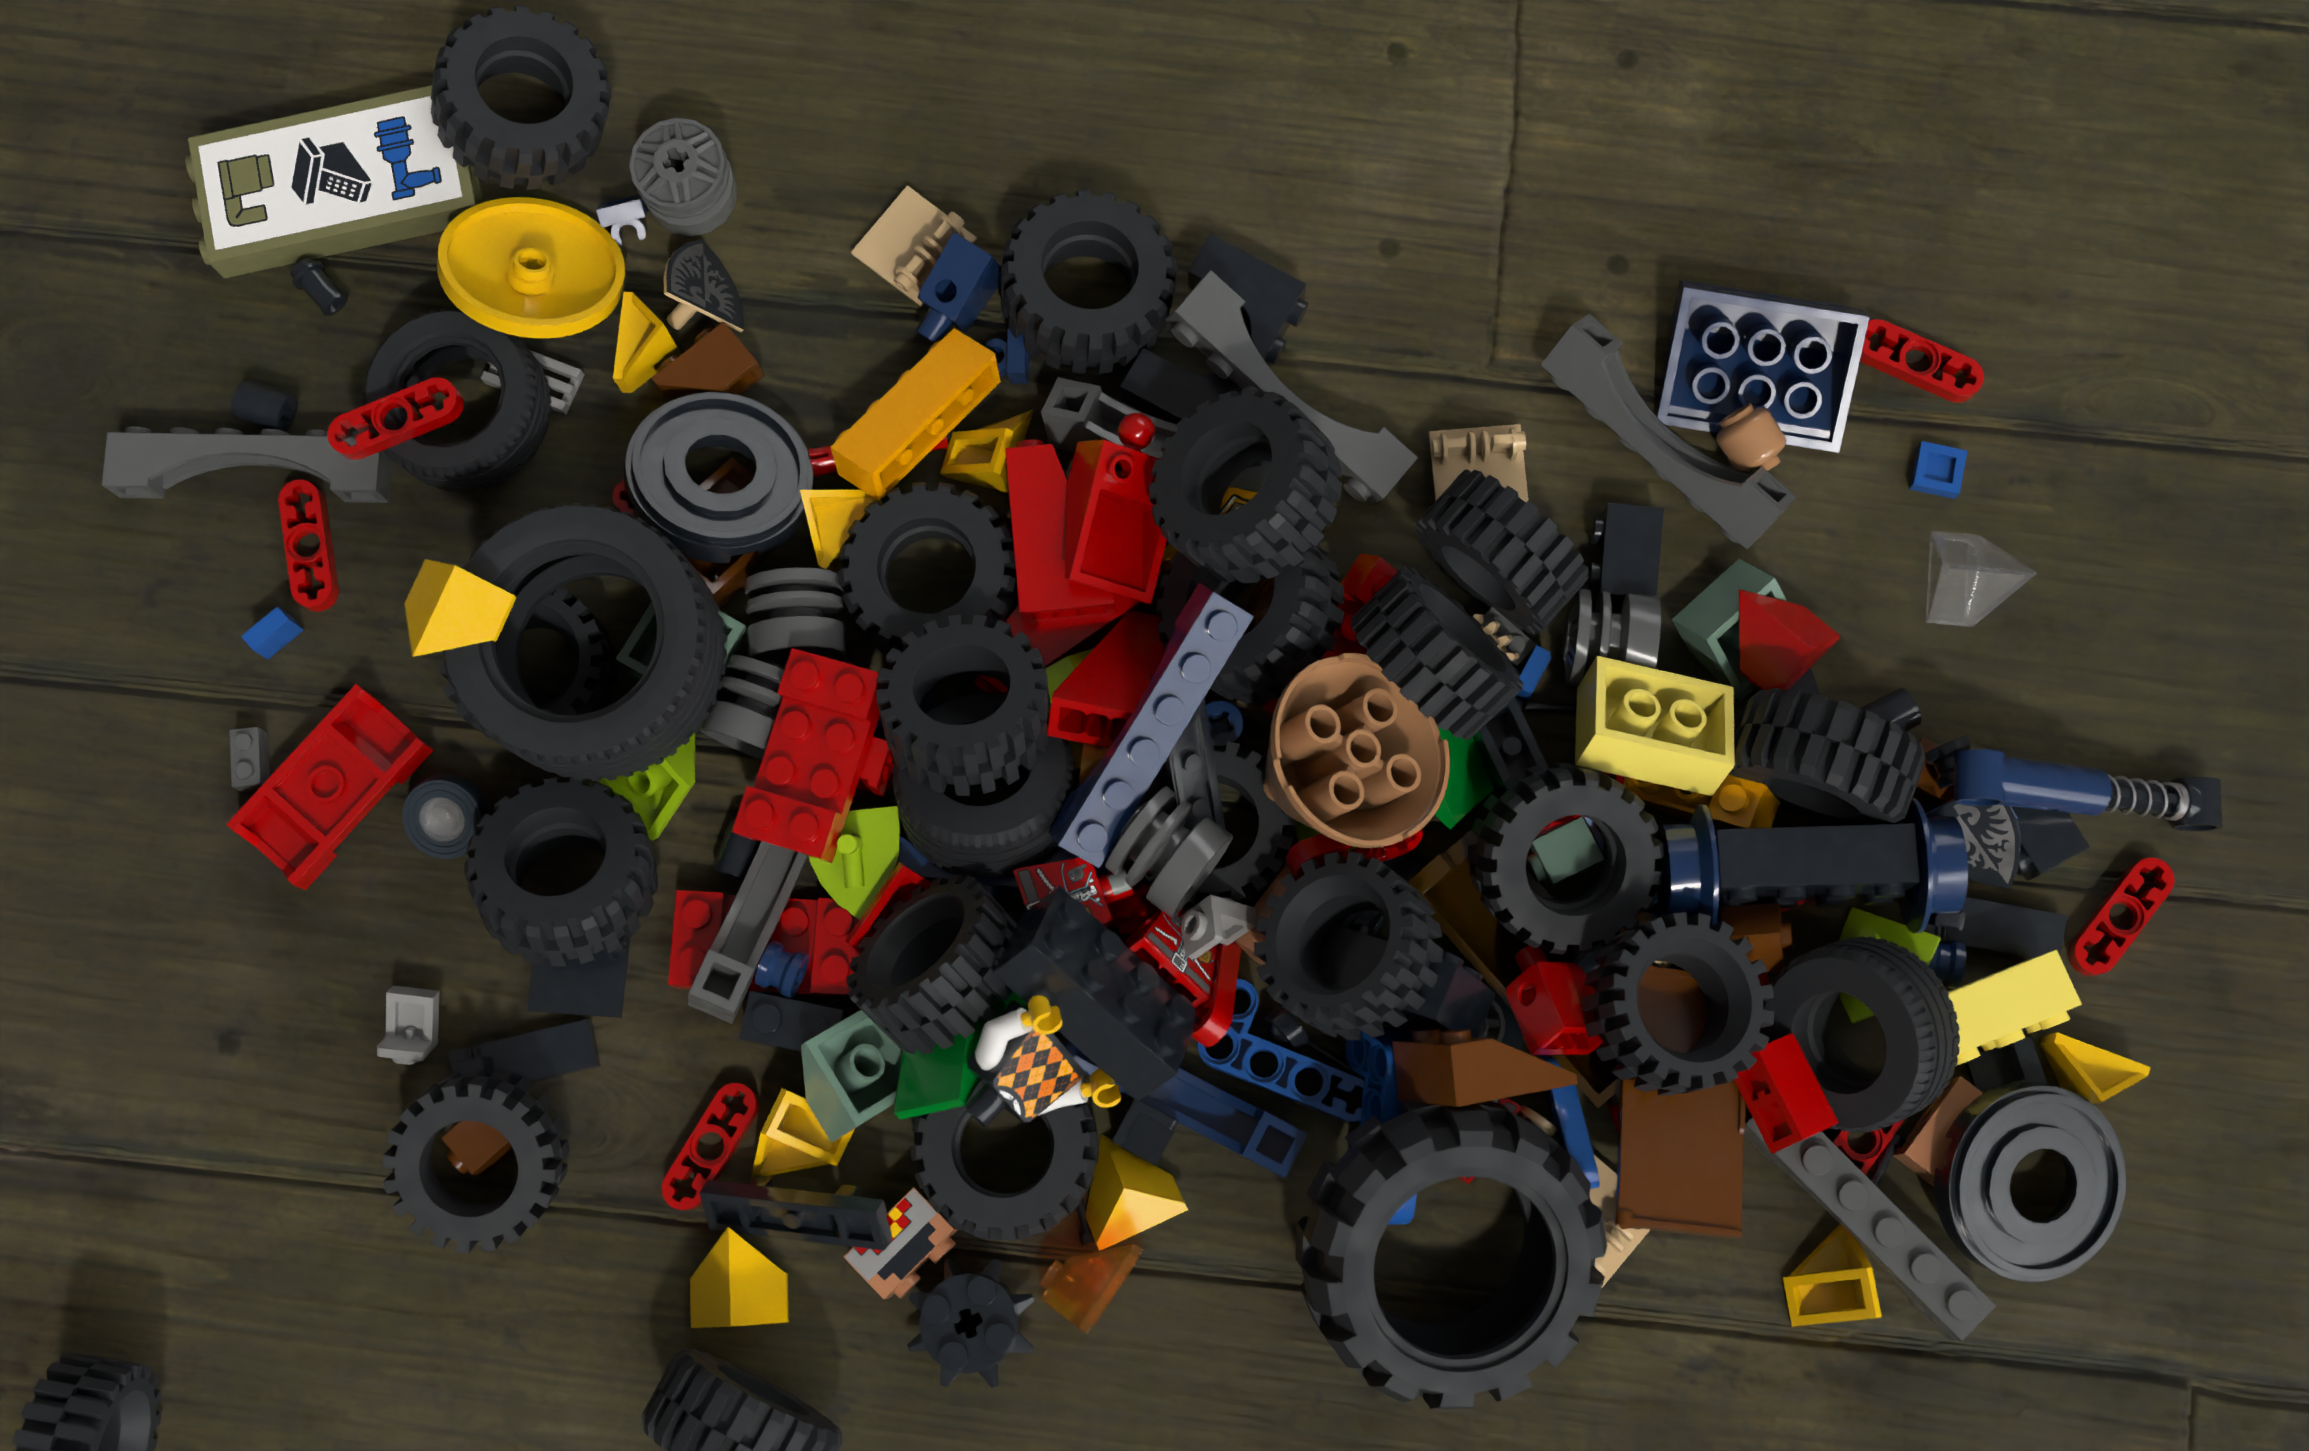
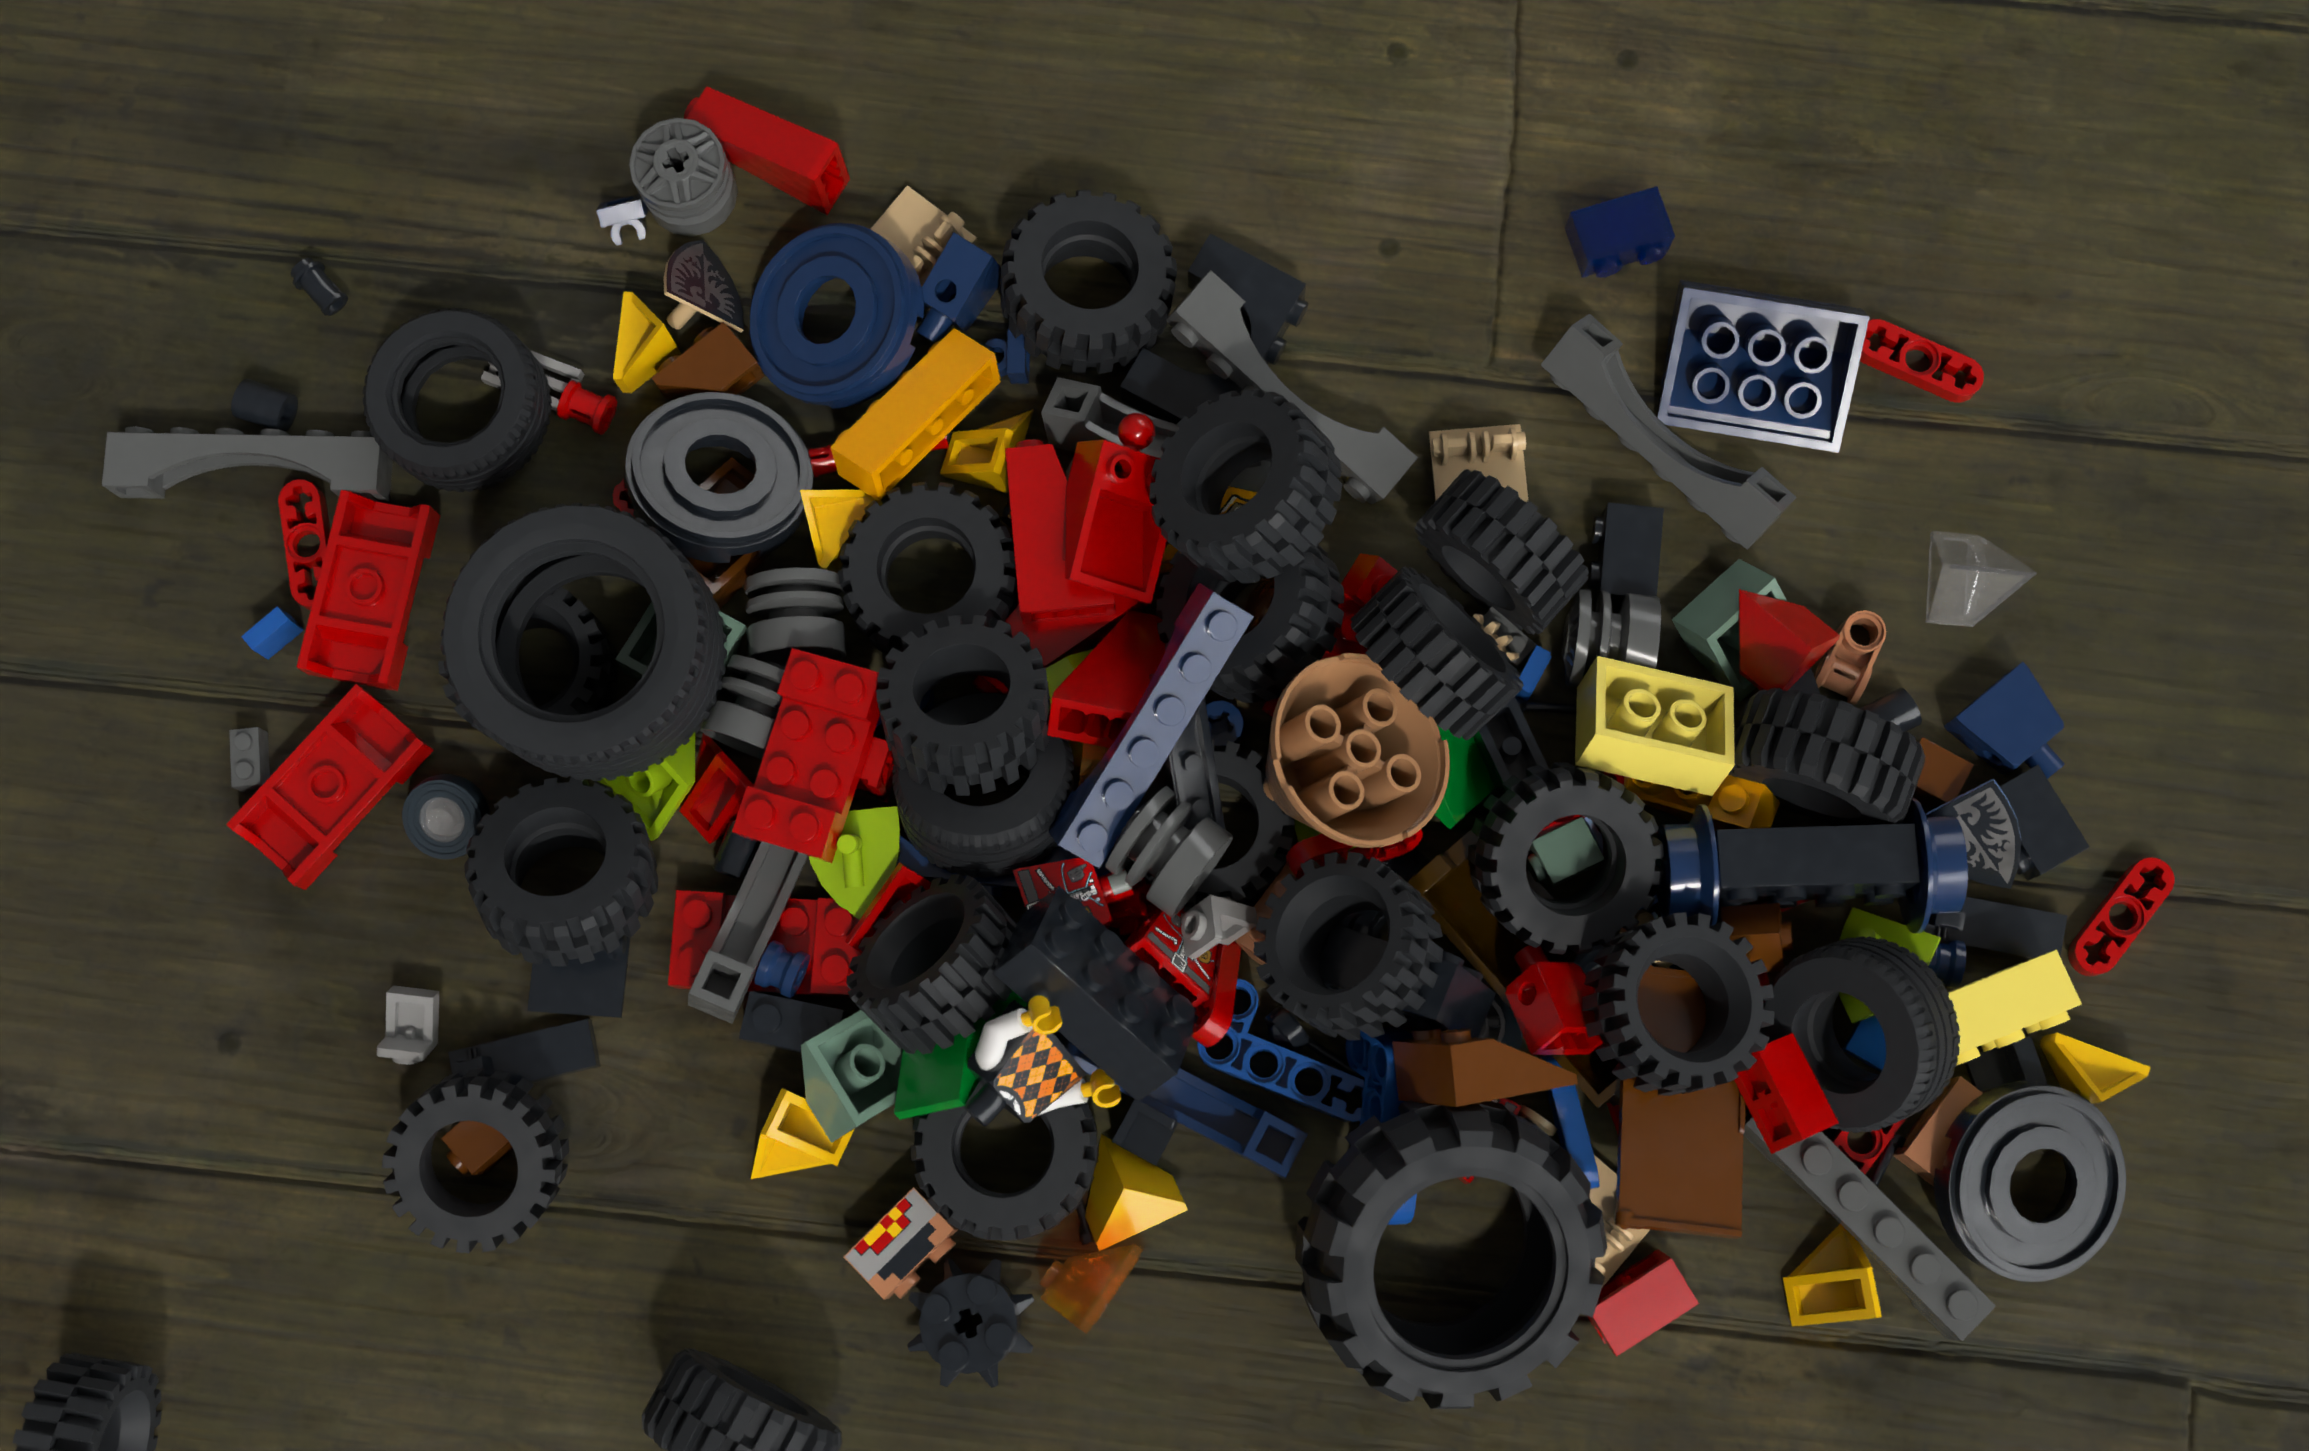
(325, 183): brick -> none
(367, 591): none -> red piece
(369, 444): red beam -> none
(453, 609): yellow slope -> none
(529, 46): black tyre -> none
(530, 267): yellow dish -> none
(586, 407): none -> red bush
(716, 791): none -> red slope
(720, 1109): red beam -> none
(737, 1287): yellow slope -> none
(774, 149): none -> red slope
(797, 1214): black hinge -> none
(879, 336): none -> dark blue piece
(1620, 233): none -> clear blue brick
(1641, 1302): none -> red hinge
(1751, 439): medium nougat head -> none
(1849, 665): none -> nougat piece
(1867, 1043): none -> blue tile
(1938, 470): blue tile -> none
(1943, 759): black wheel -> none
(1992, 779): dark blue piece -> none
(2011, 724): none -> dark blue torso

